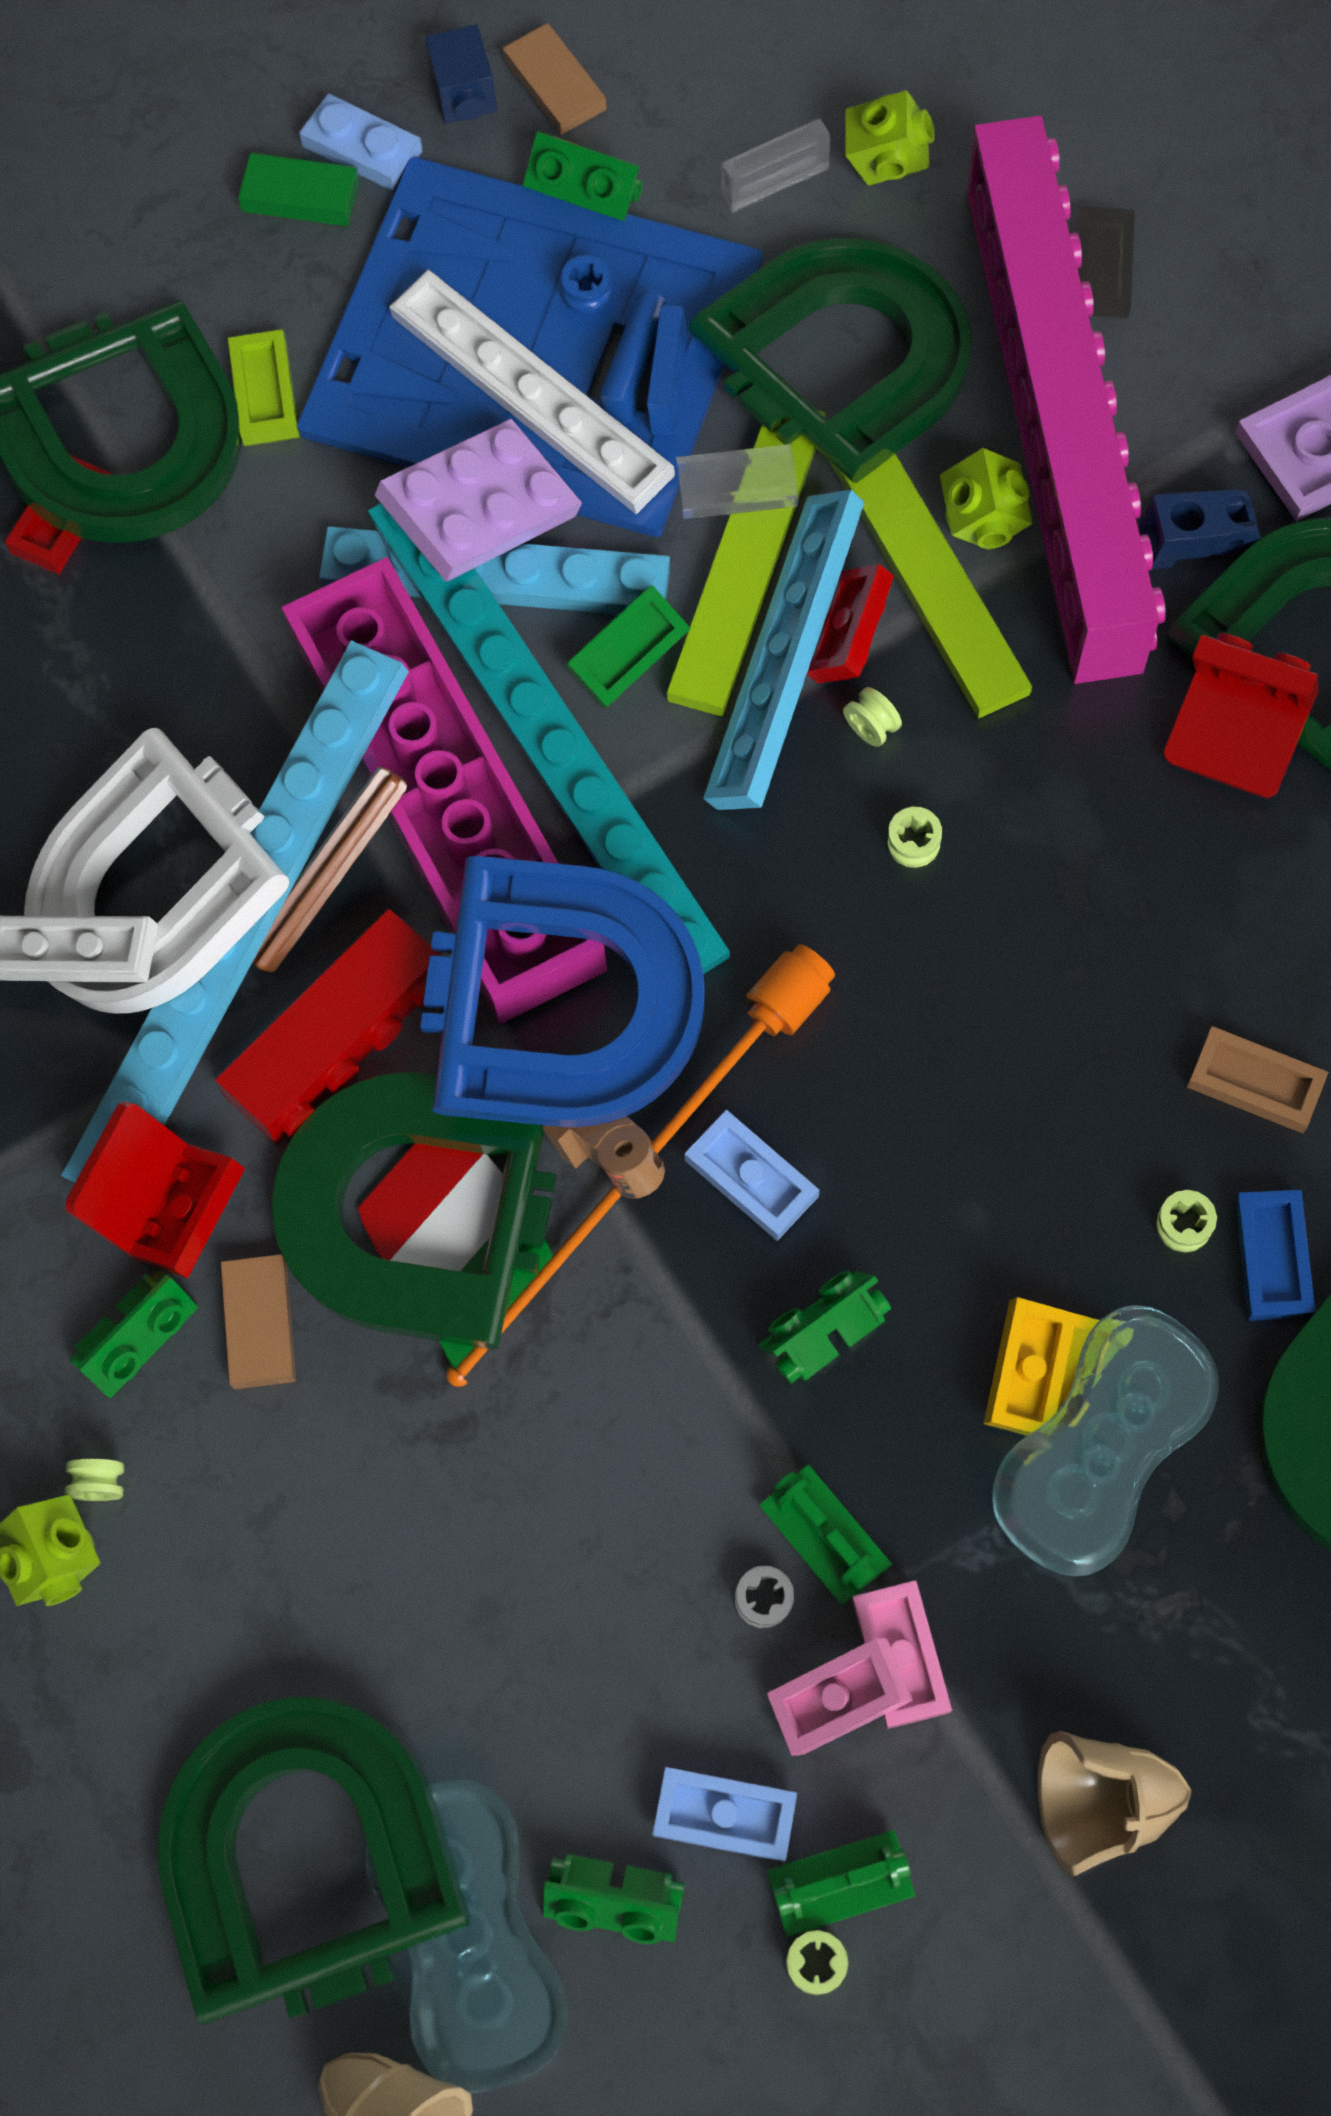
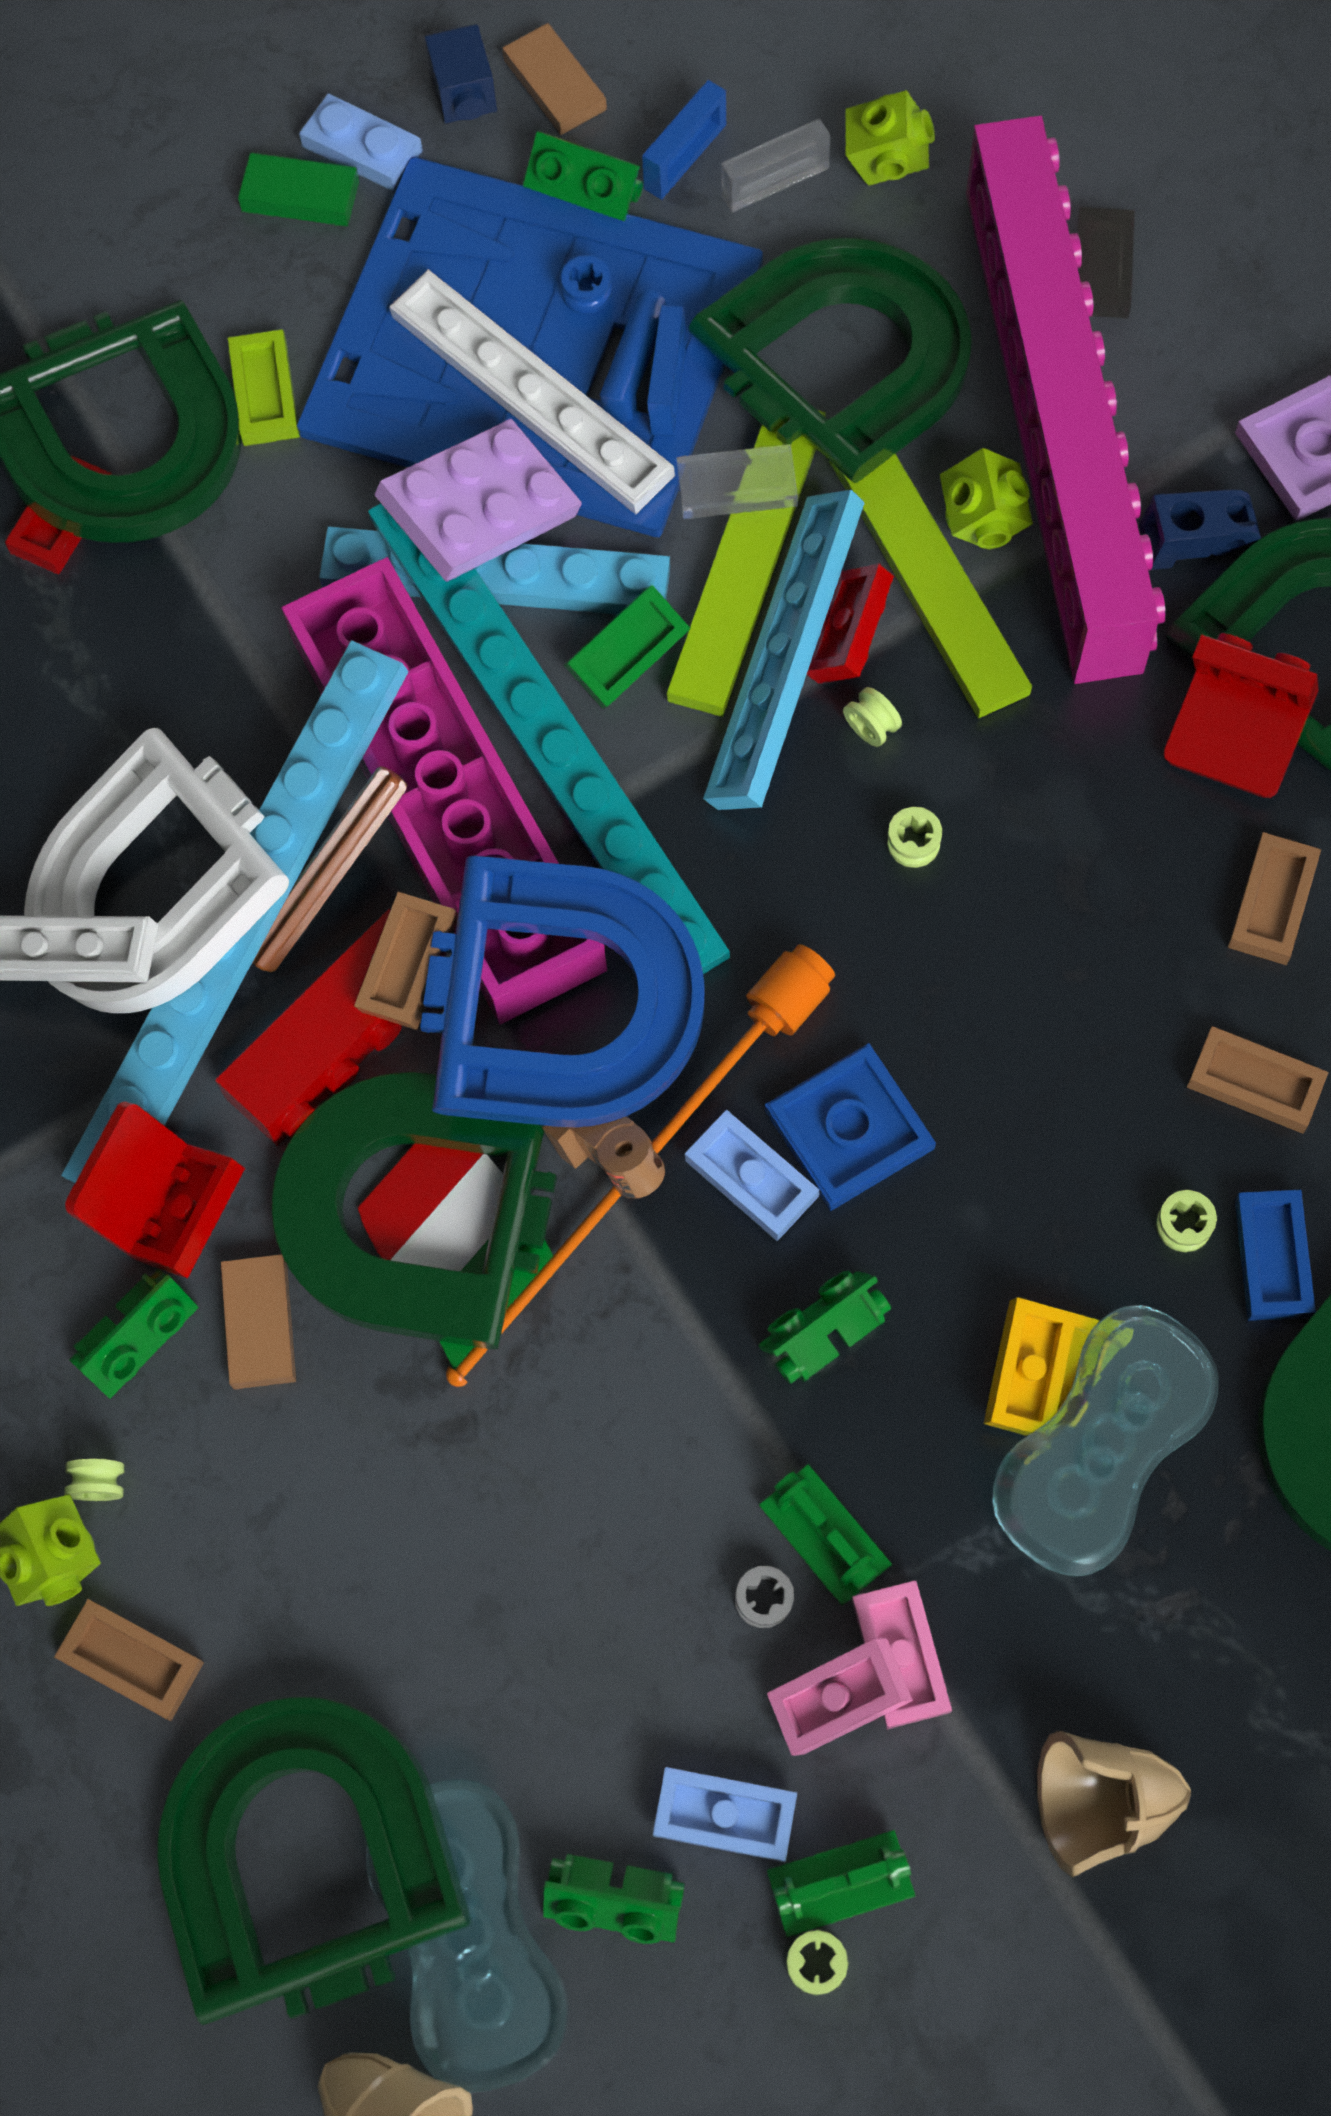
(129, 1660): none -> medium nougat tile
(401, 960): none -> medium nougat tile
(684, 139): none -> blue tile
(849, 1126): none -> blue tile
(1274, 898): none -> medium nougat tile

